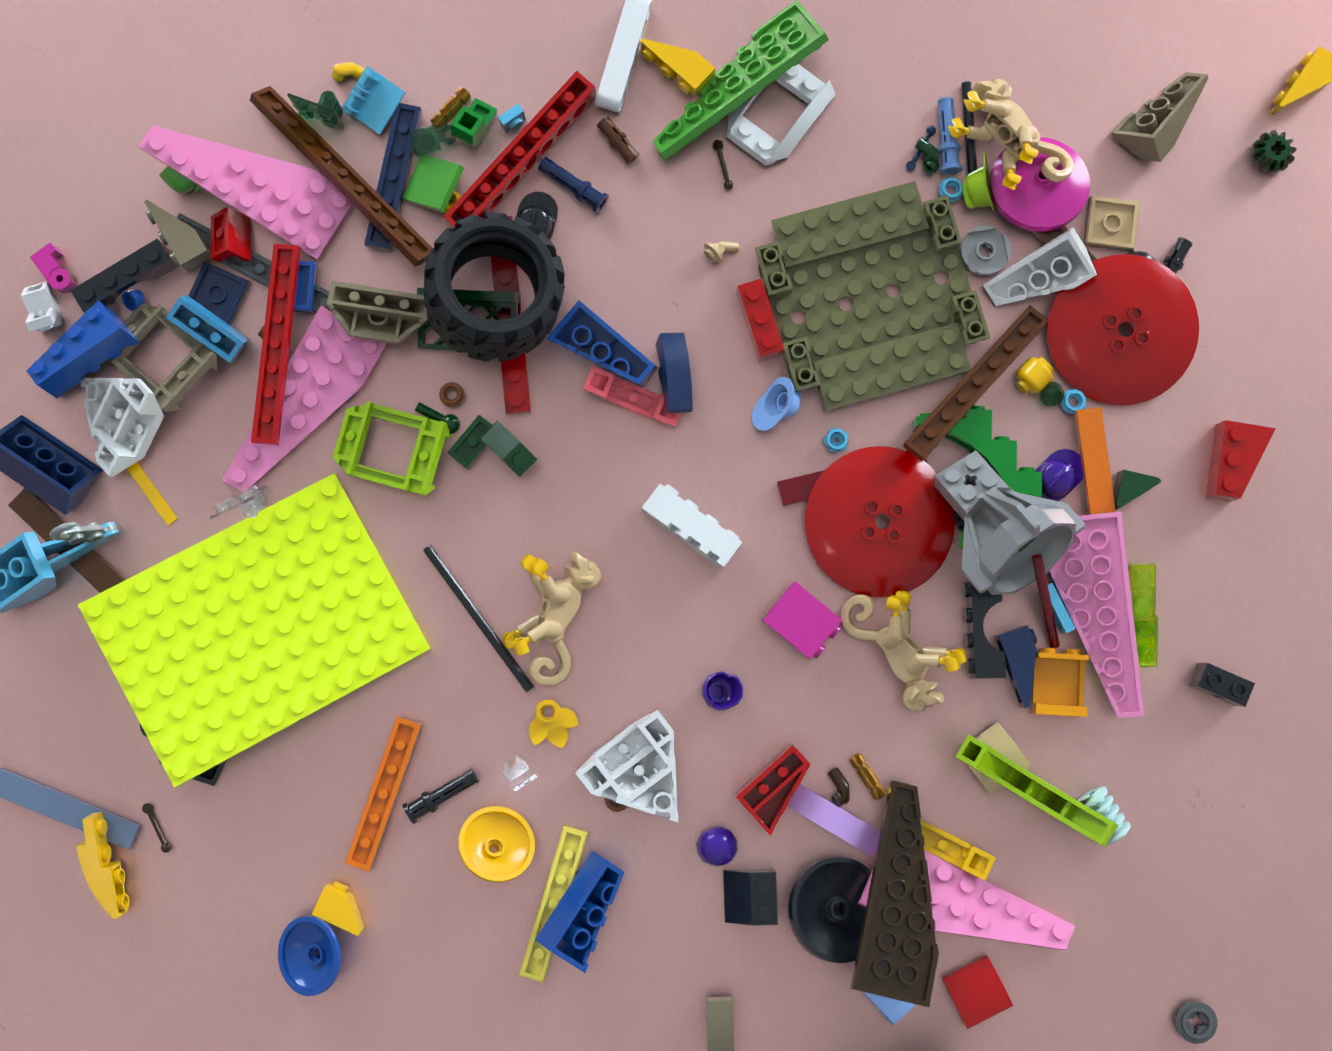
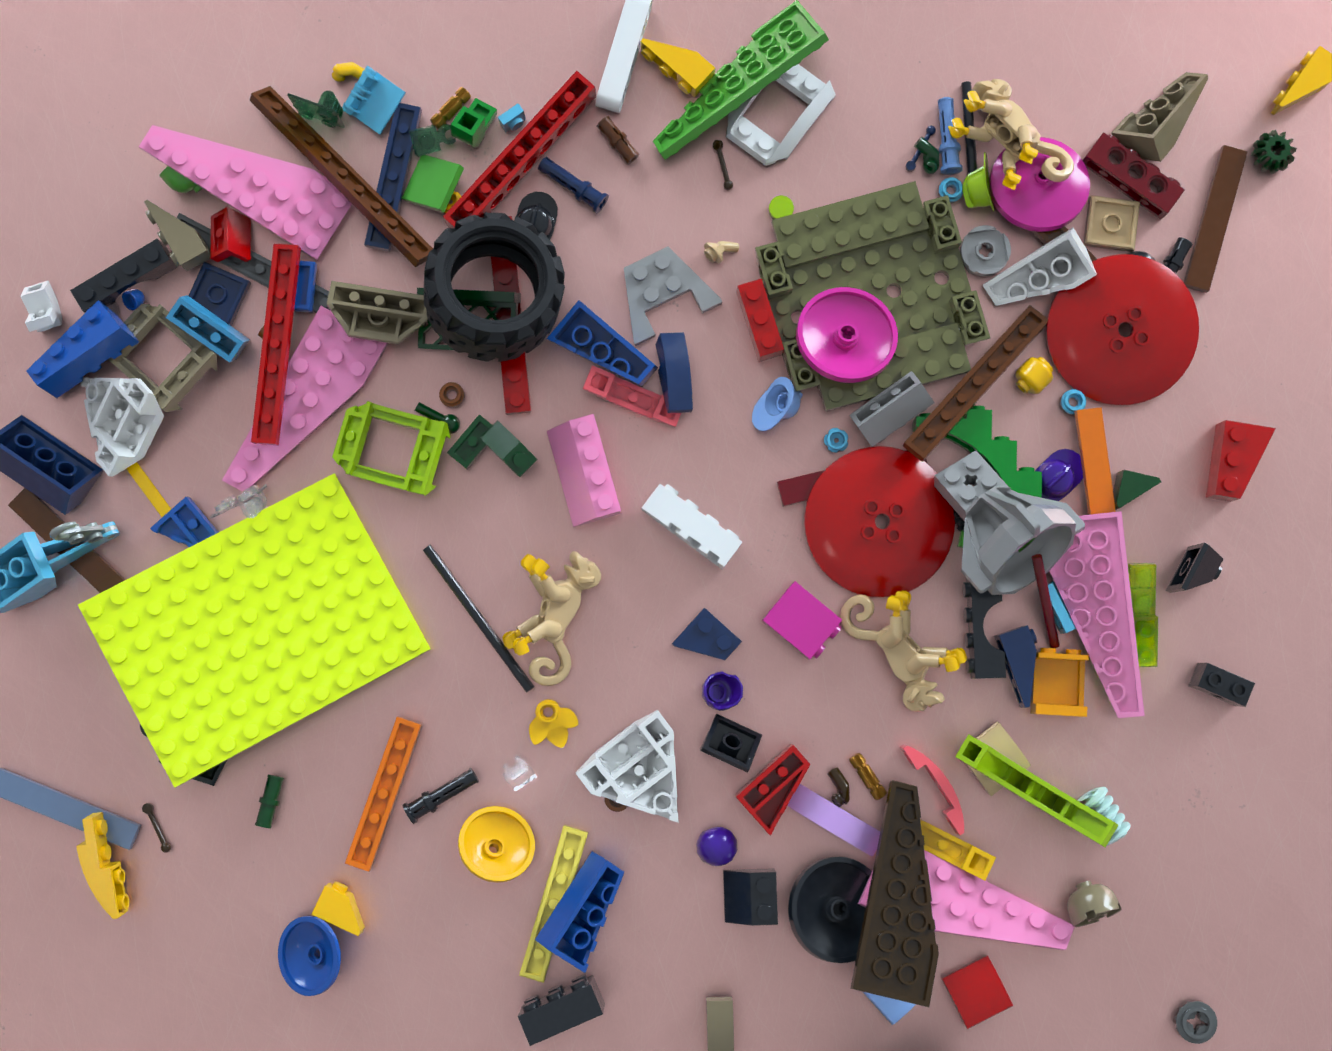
(48, 264): dark pink leg -> none
(185, 524): none -> blue wing
(269, 801): none -> dark green pin
(561, 1009): none -> black brick
(583, 470): none -> bright pink slope
(657, 281): none -> light grey wing
(708, 637): none -> dark blue wing
(731, 743): none -> black slope
(781, 207): none -> lime tile
(846, 335): none -> dark pink dish
(892, 408): none -> light grey brick
(953, 812): none -> coral slope
(1052, 394): clear green plate -> none
(1091, 904): none -> dark tan cylinder
(1136, 189): none -> dark red brick
(1196, 568): none -> black slope
(1215, 218): none -> reddish brown tile

